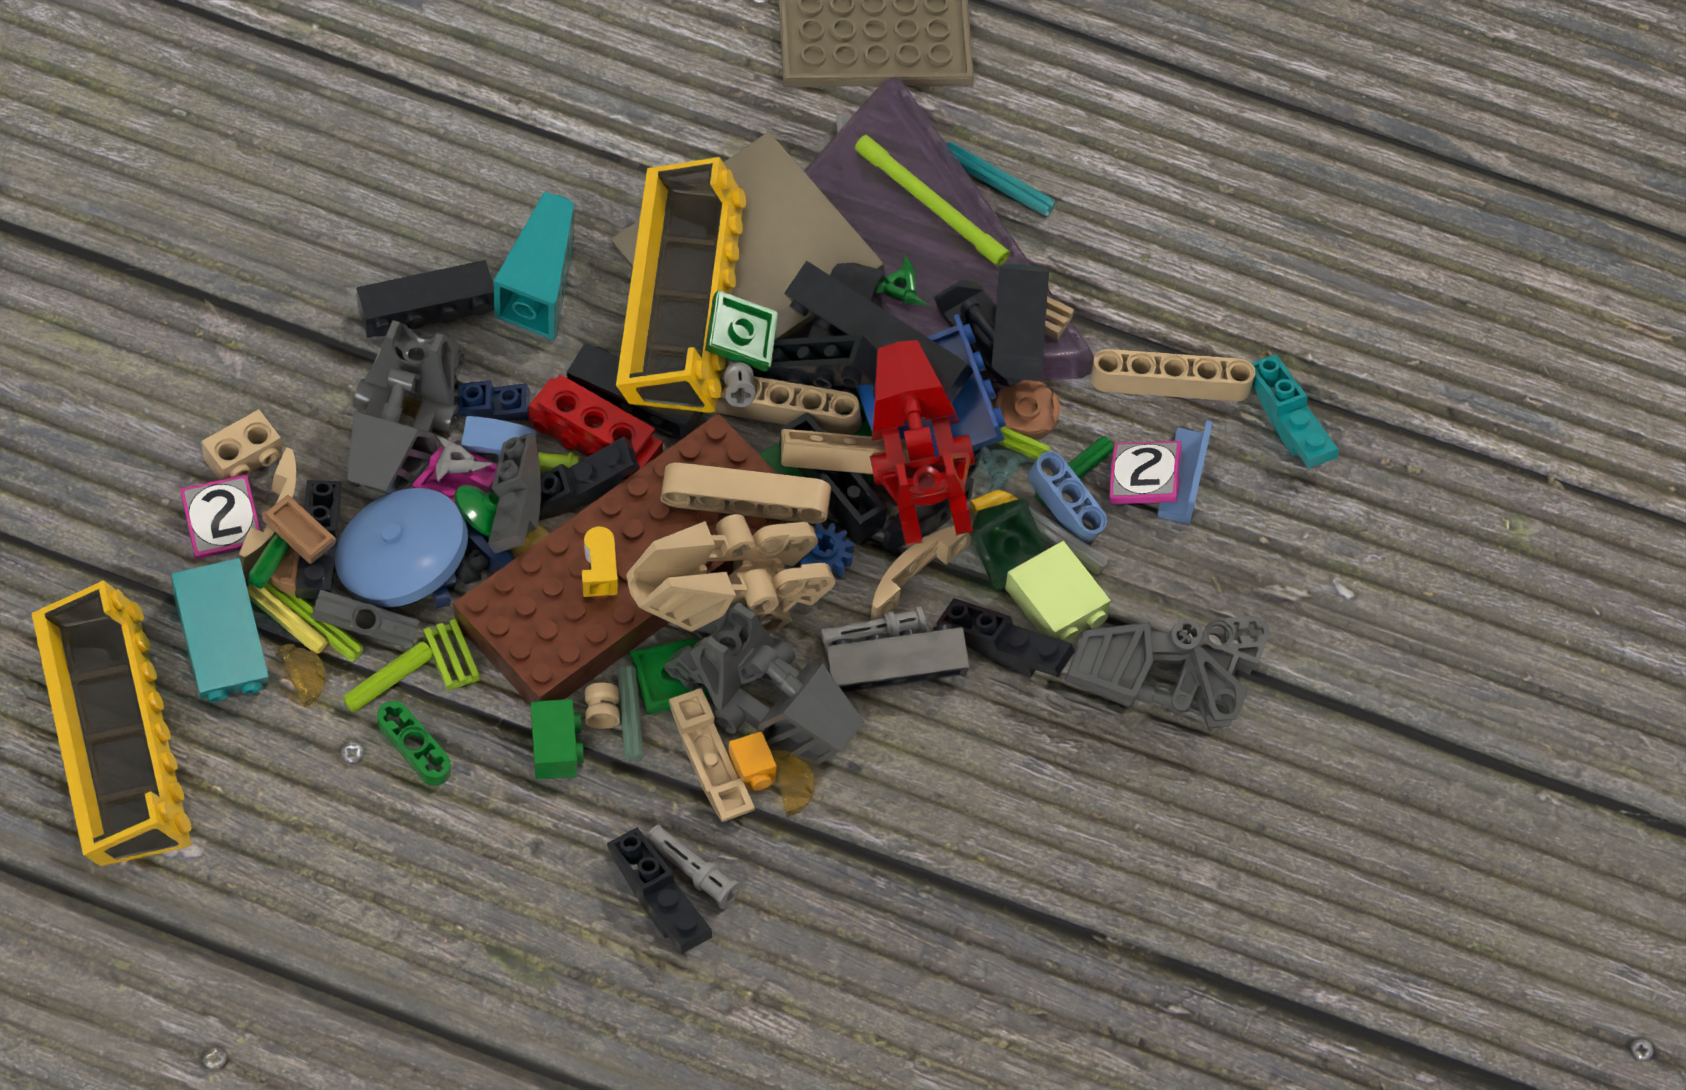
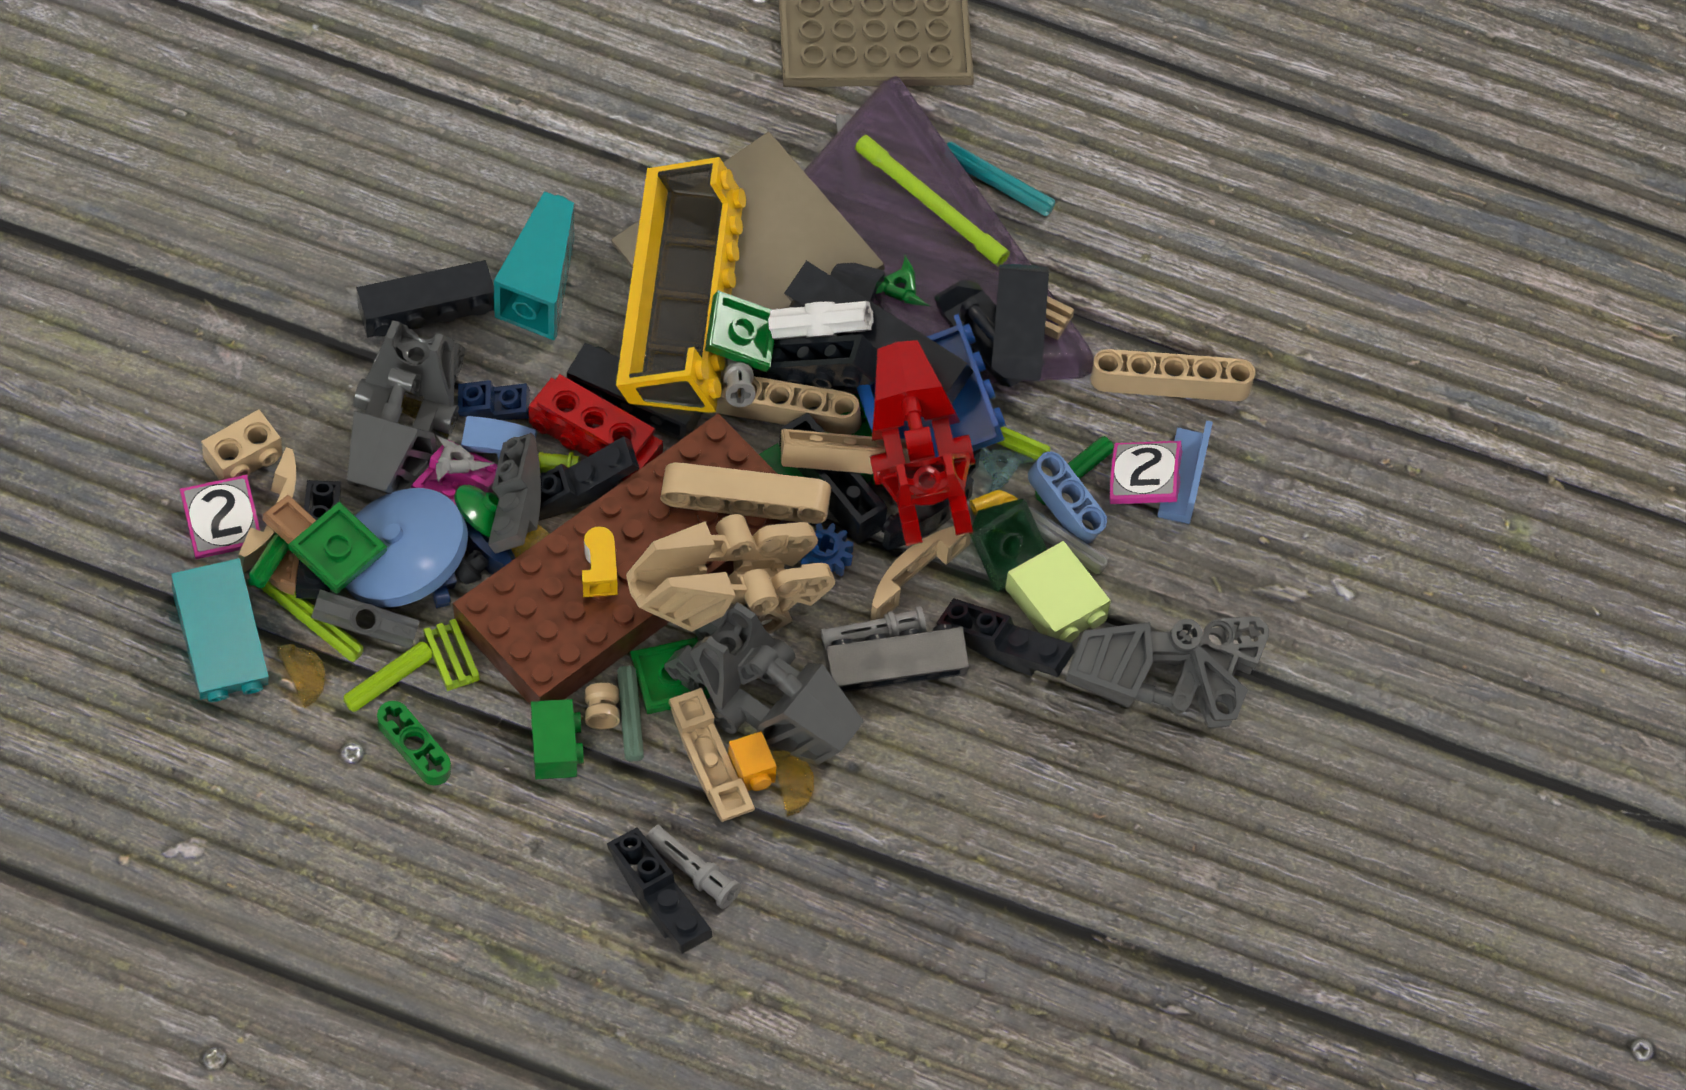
(111, 726): window -> none
(287, 619): light yellow axle -> none
(337, 547): none -> green tile
(821, 319): none -> white piece
(1029, 408): nougat tile -> none
(1288, 412): teal slope -> none

